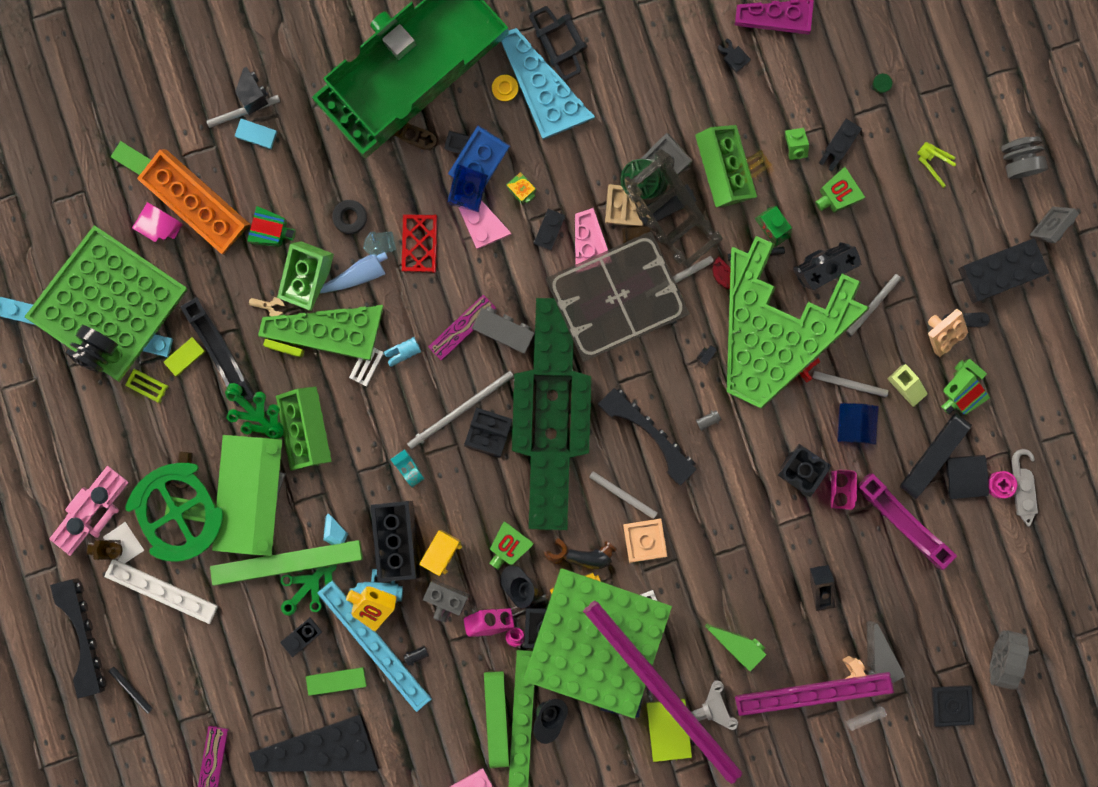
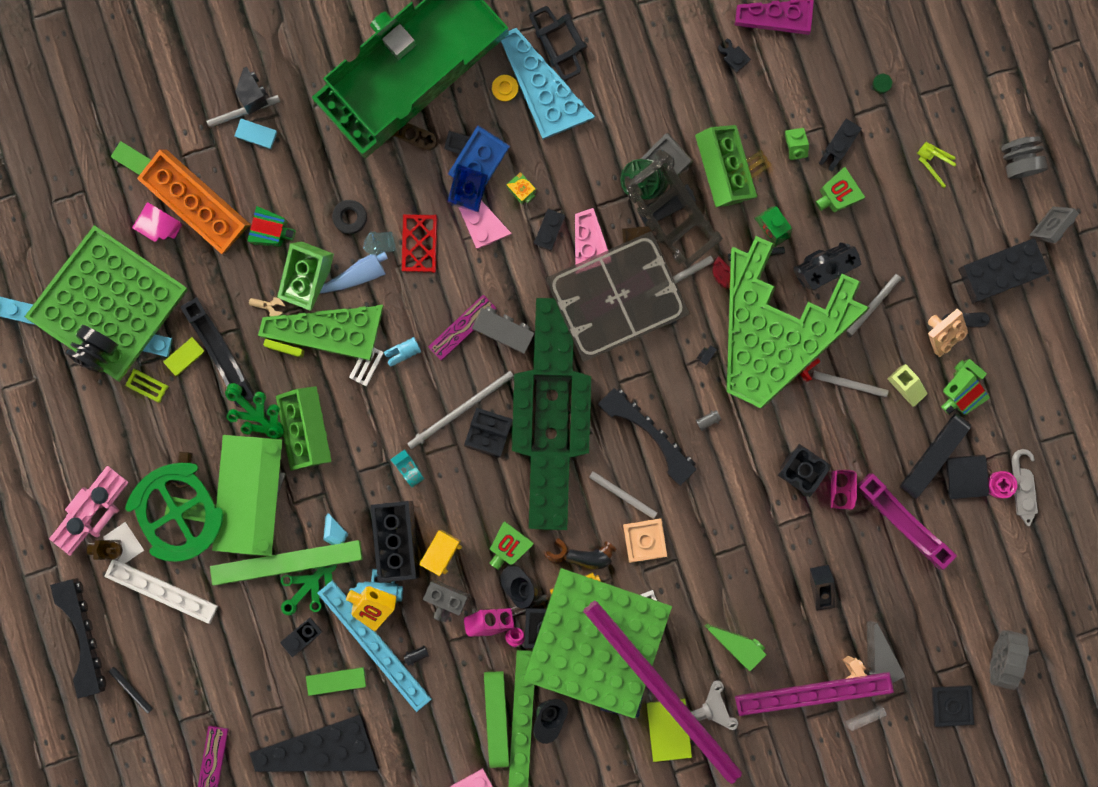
(620, 208): tan wing -> none
(857, 423): clear blue slope -> none

